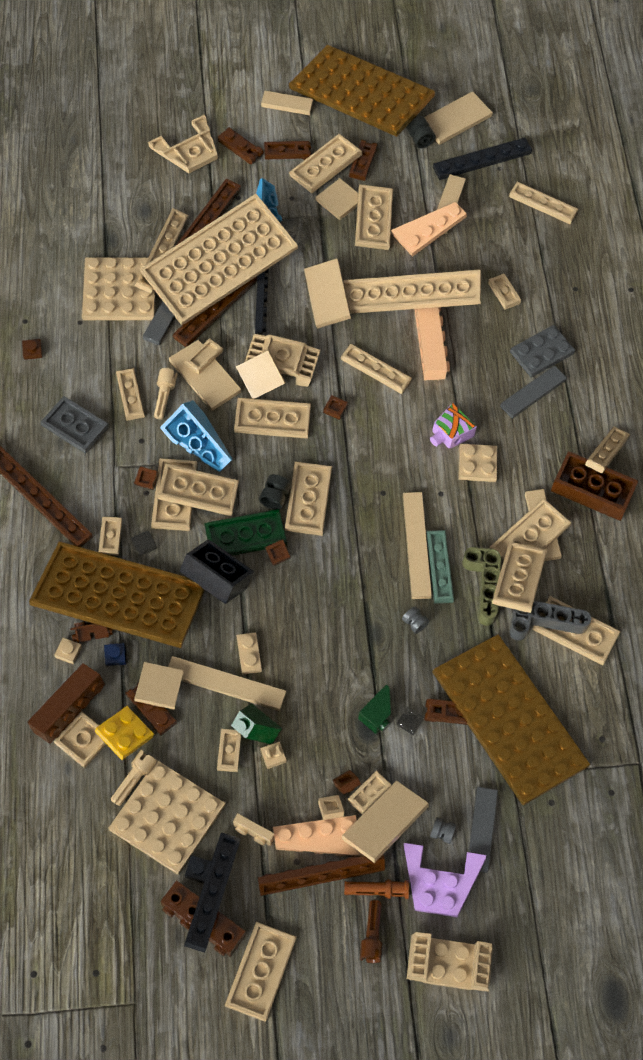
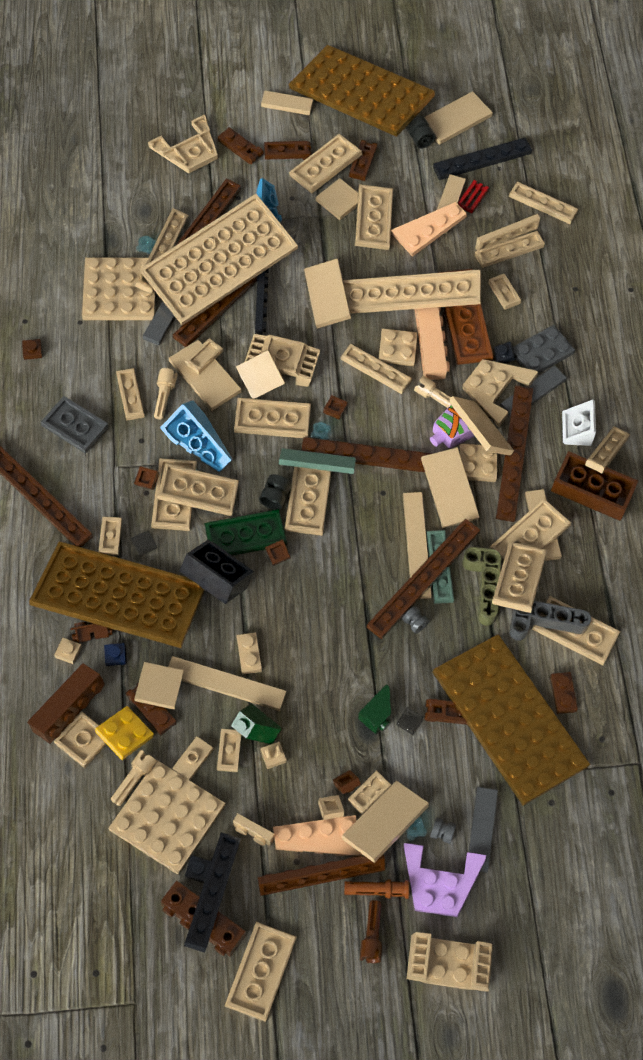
(145, 240): none -> clear light blue plate
(192, 758): none -> tan plate
(317, 461): none -> sand green tile
(320, 427): none -> clear light blue plate
(368, 454): none -> reddish brown plate
(398, 347): none -> tan plate
(421, 831): none -> clear light blue plate
(423, 579): none -> reddish brown plate
(430, 390): none -> tan piece
(450, 487): none -> tan tile
(468, 332): none -> dark orange plate
(479, 187): none -> red tile
(481, 426): none -> tan tile
(489, 382): none -> tan wing
(504, 353): none -> black plate
(509, 232): none -> tan tile
(509, 249): none -> tan tile
(513, 463): none -> reddish brown plate
(563, 693): none -> reddish brown plate
(579, 424): none -> white slope

